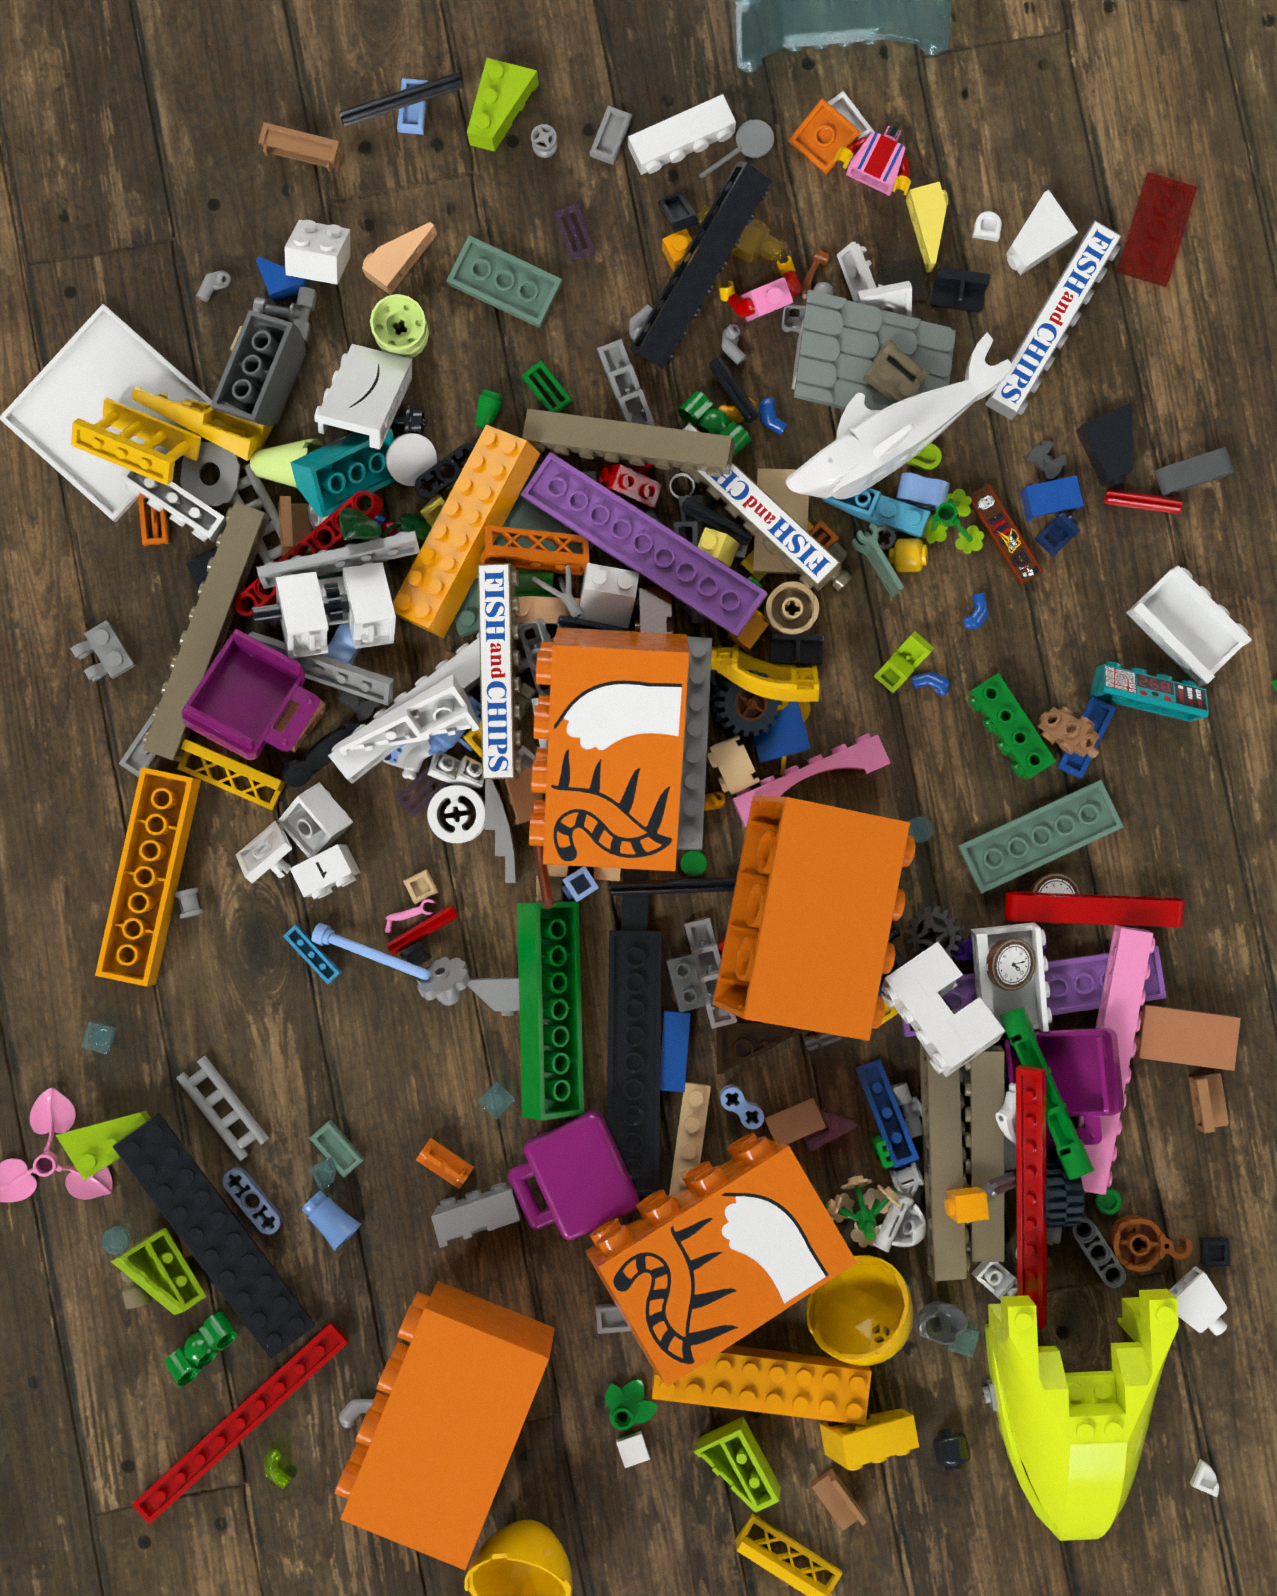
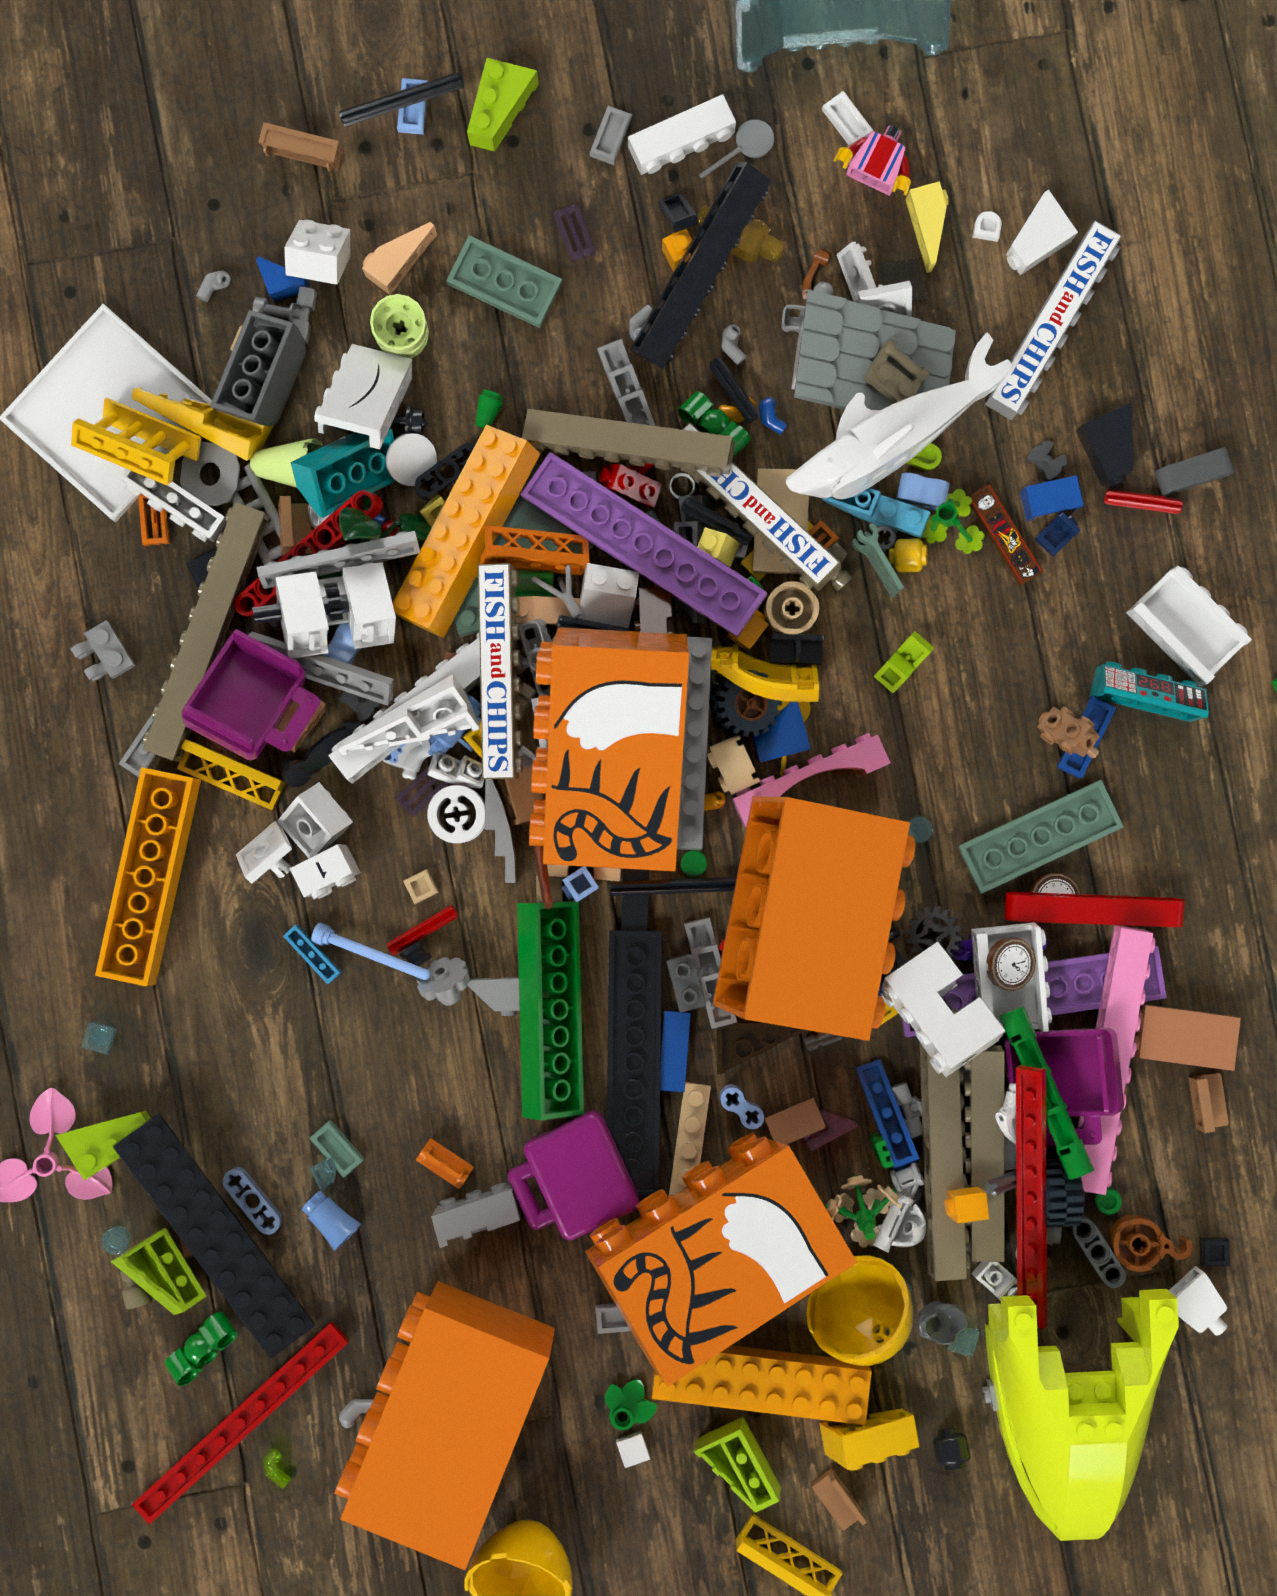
(188, 903): light grey bush -> none
(223, 1091): light grey bar -> none
(407, 914): bright pink piece -> none
(496, 1100): clear light blue plate -> none
(544, 134): light grey wheel -> none
(560, 406): green tile -> none
(767, 297): torso -> none
(823, 135): orange plate -> none
(932, 679): blue arm -> none
(959, 289): black panel -> none
(980, 613): blue arm -> none
(1011, 727): green brick -> none
(1156, 229): clear red tile -> none
(1205, 1479): white tile -> none

